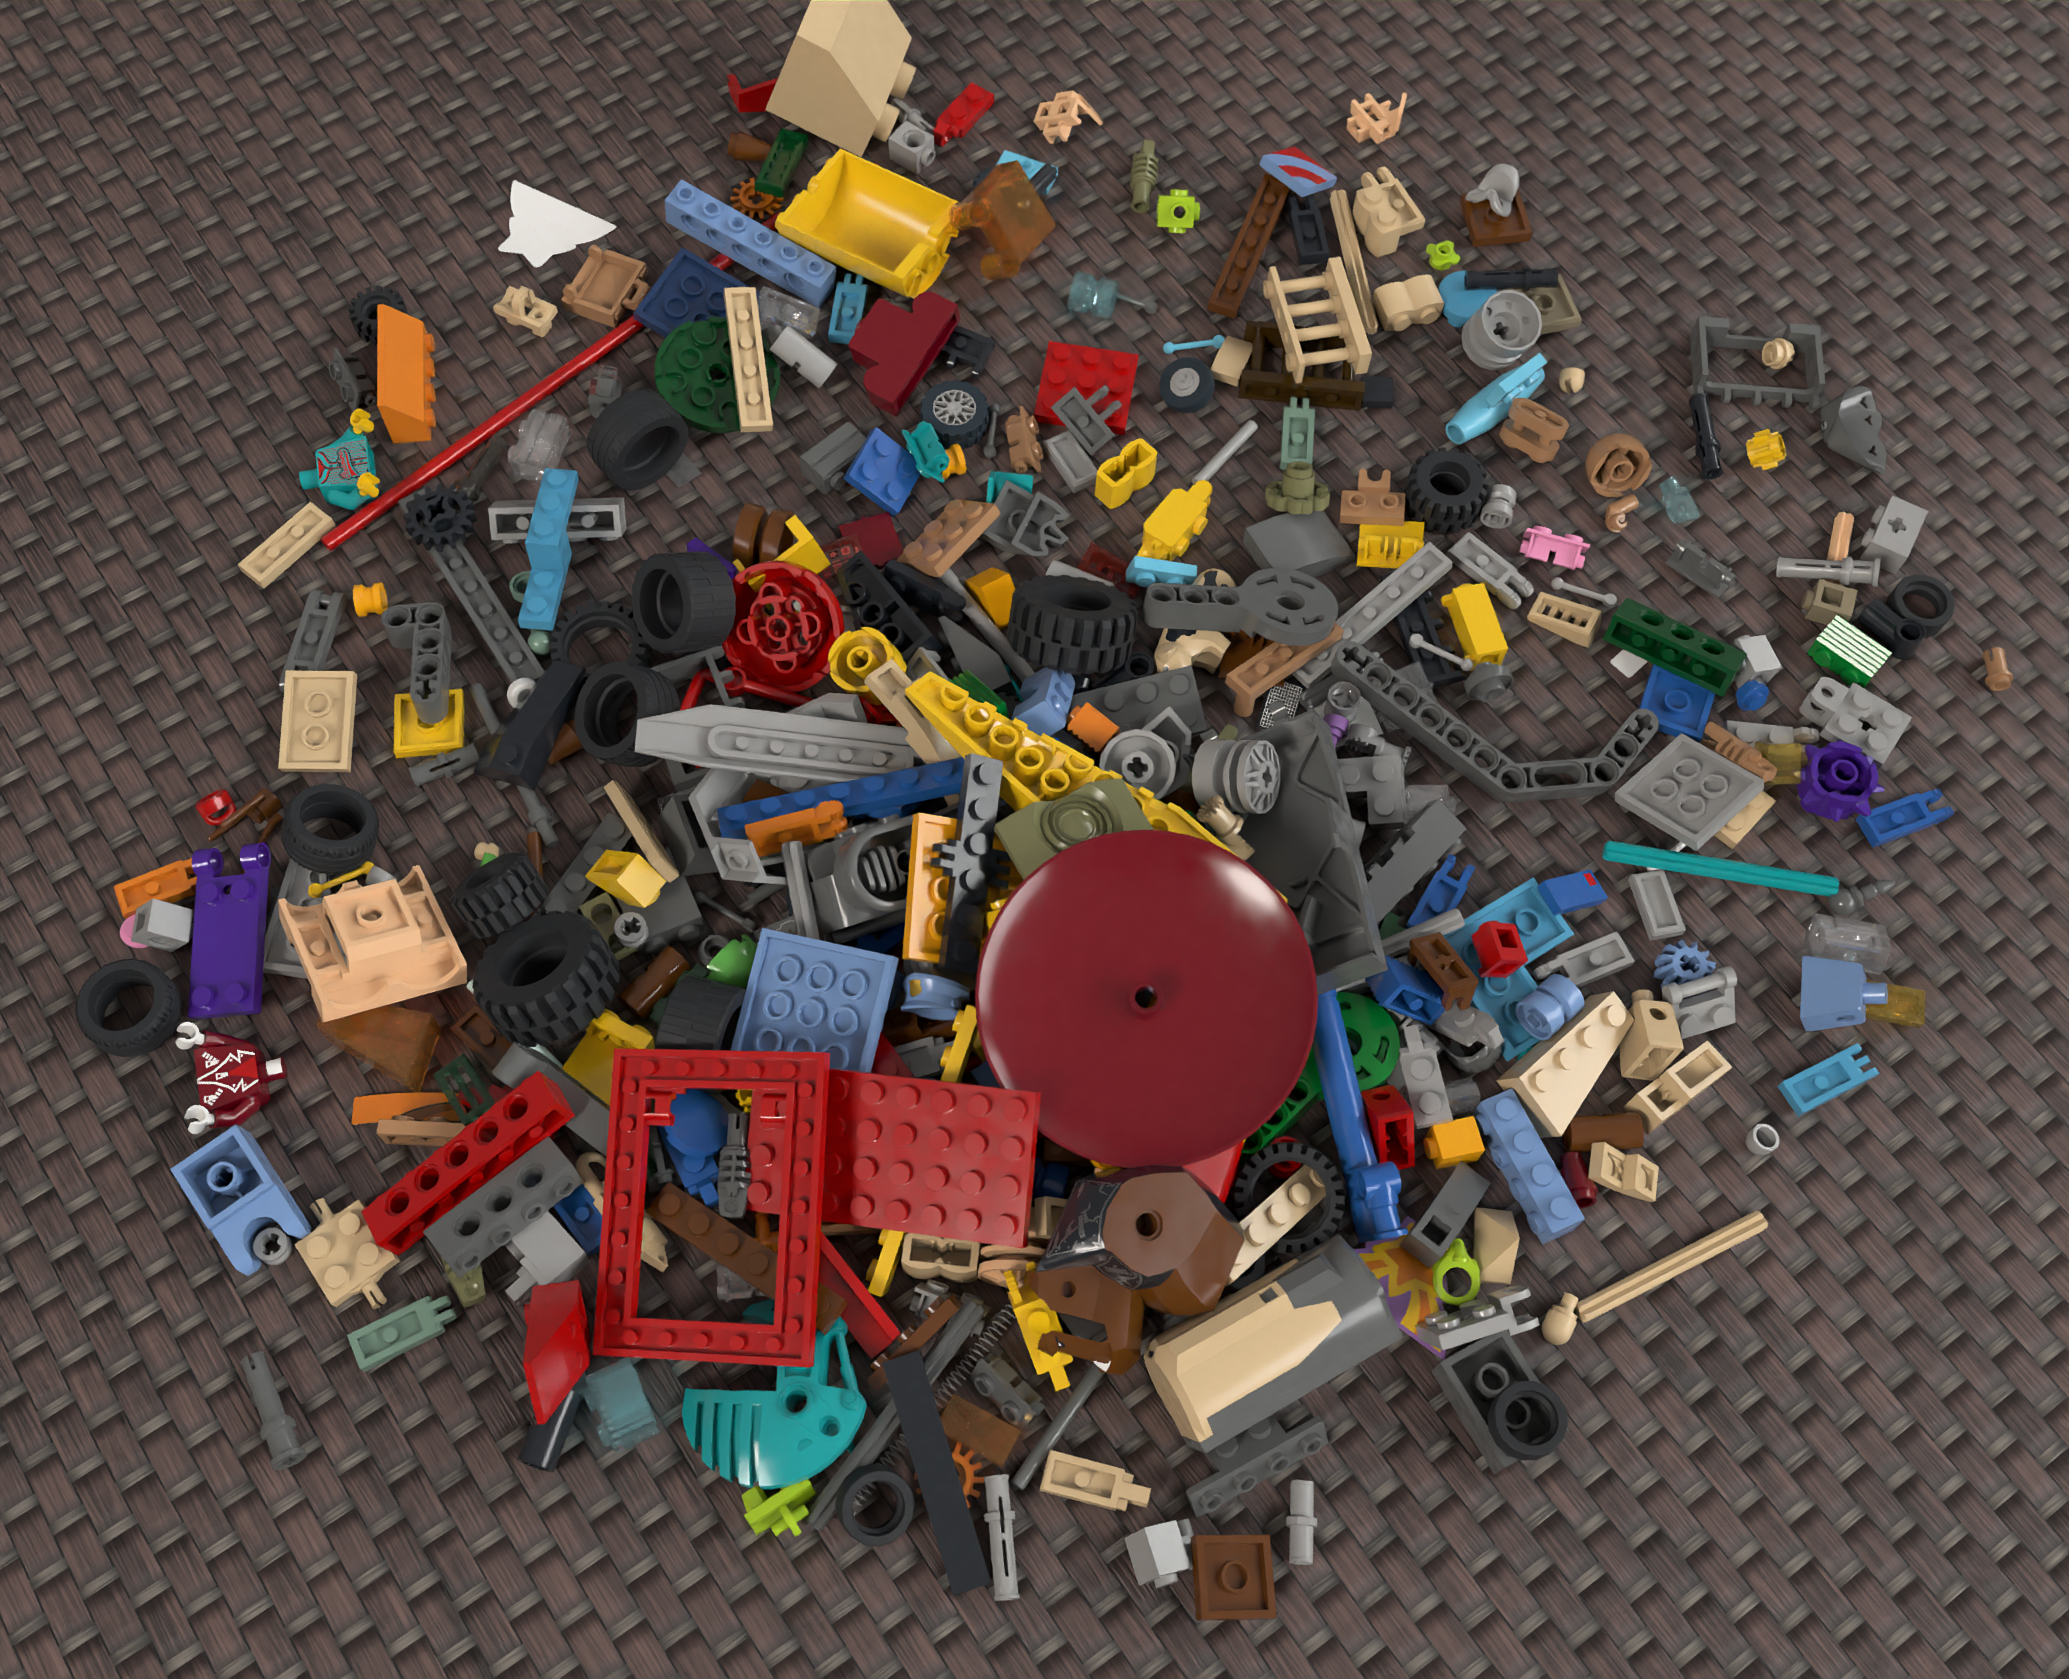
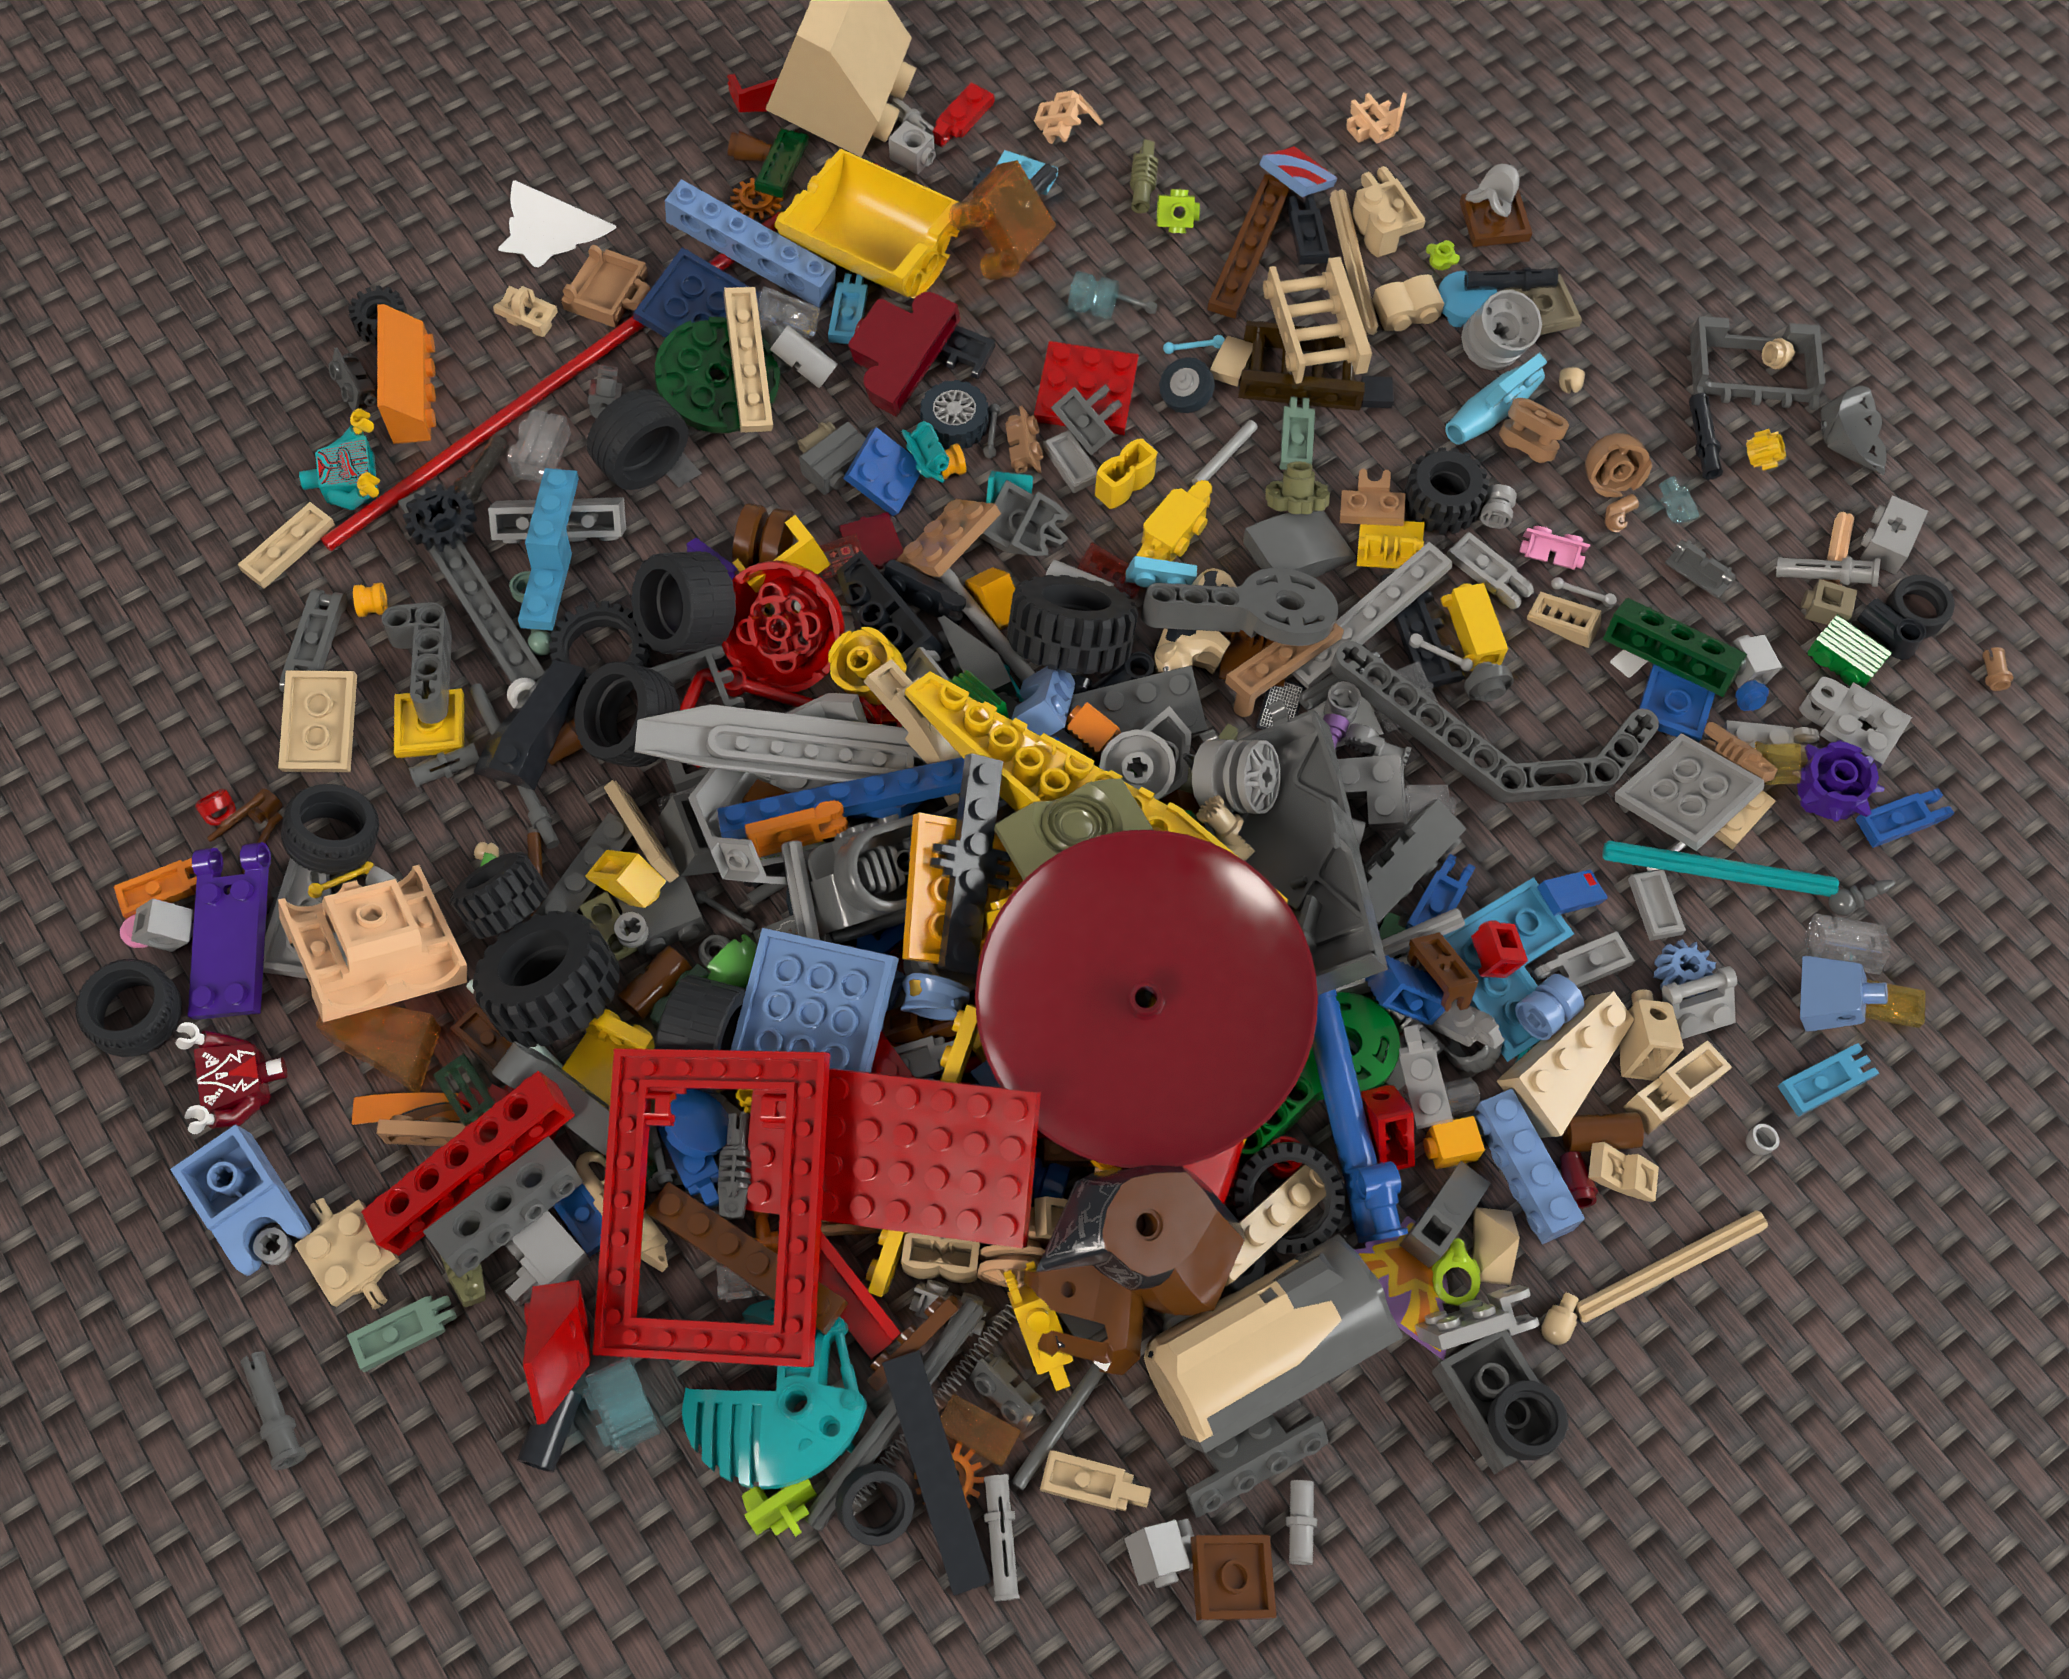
(816, 436): none -> dark tan pin

